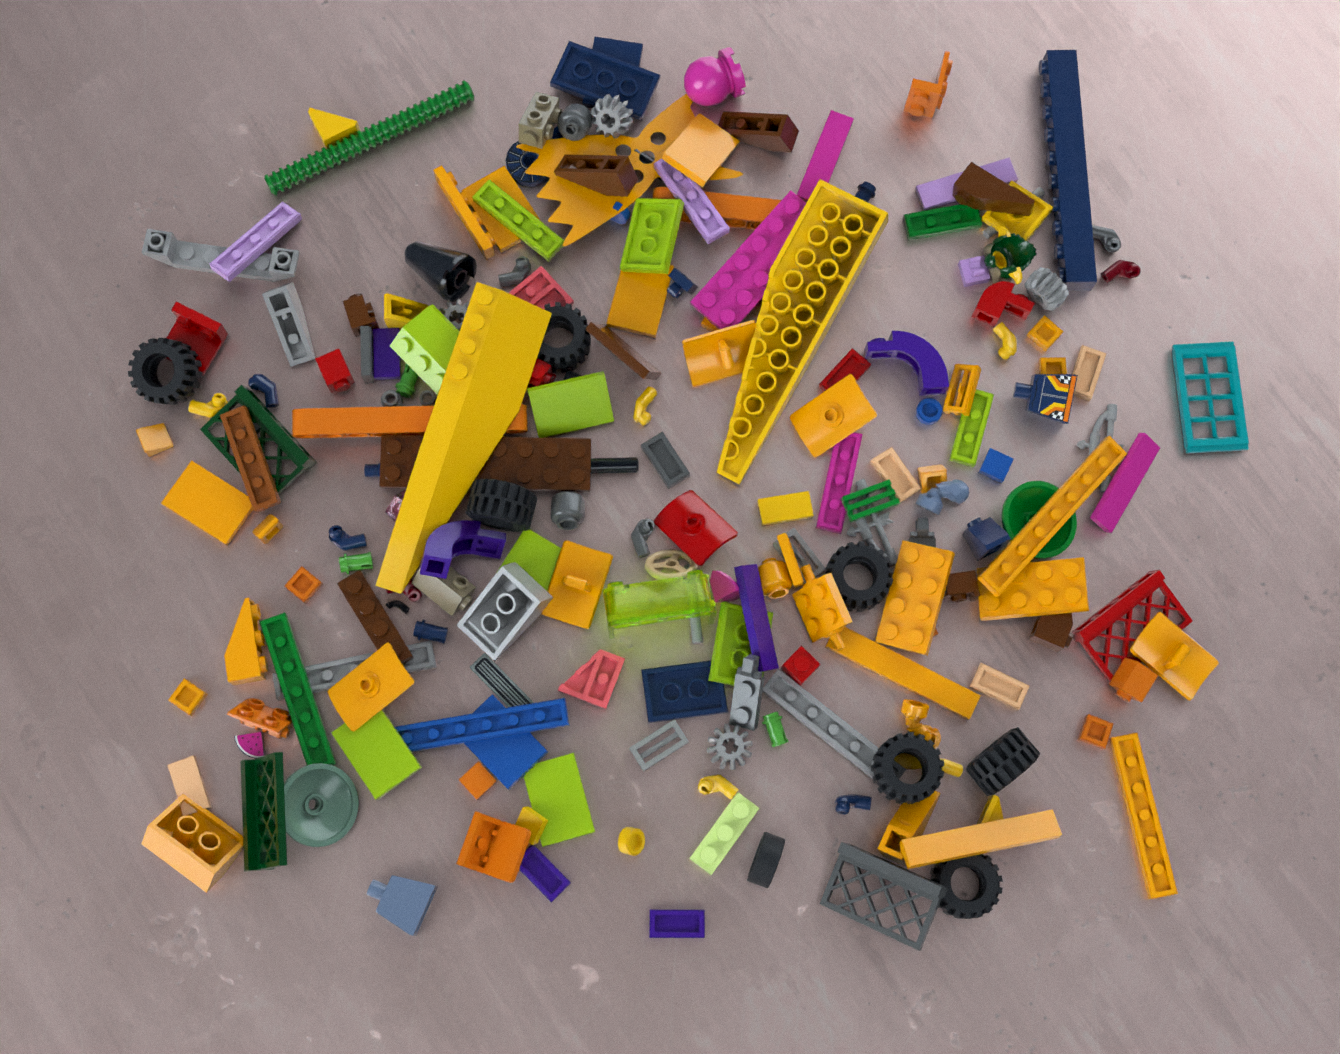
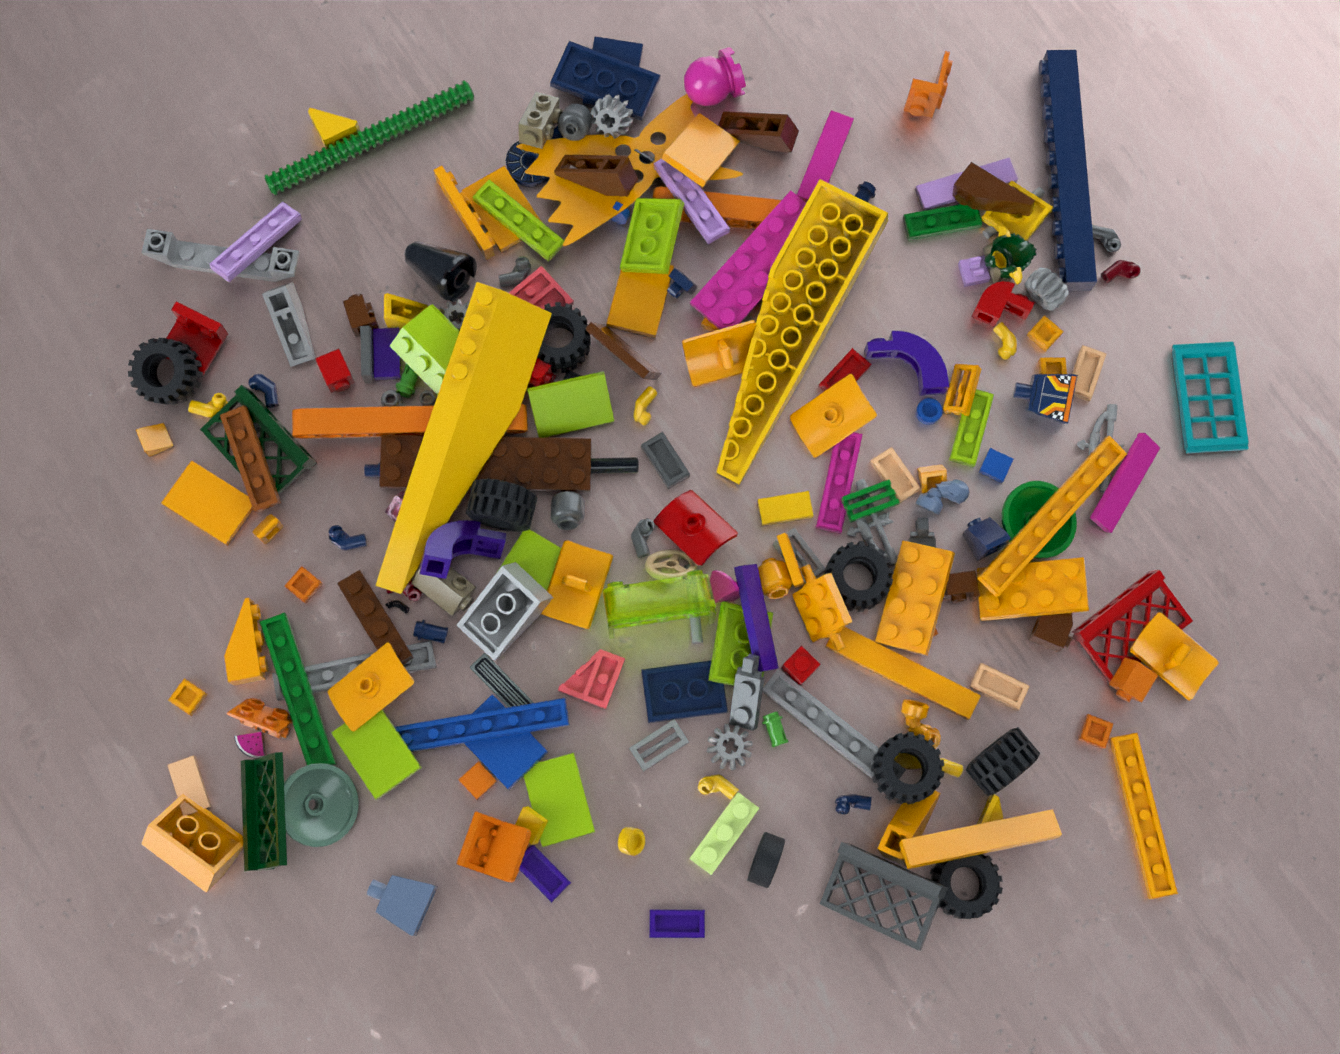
(355, 562): bright green pin -> none

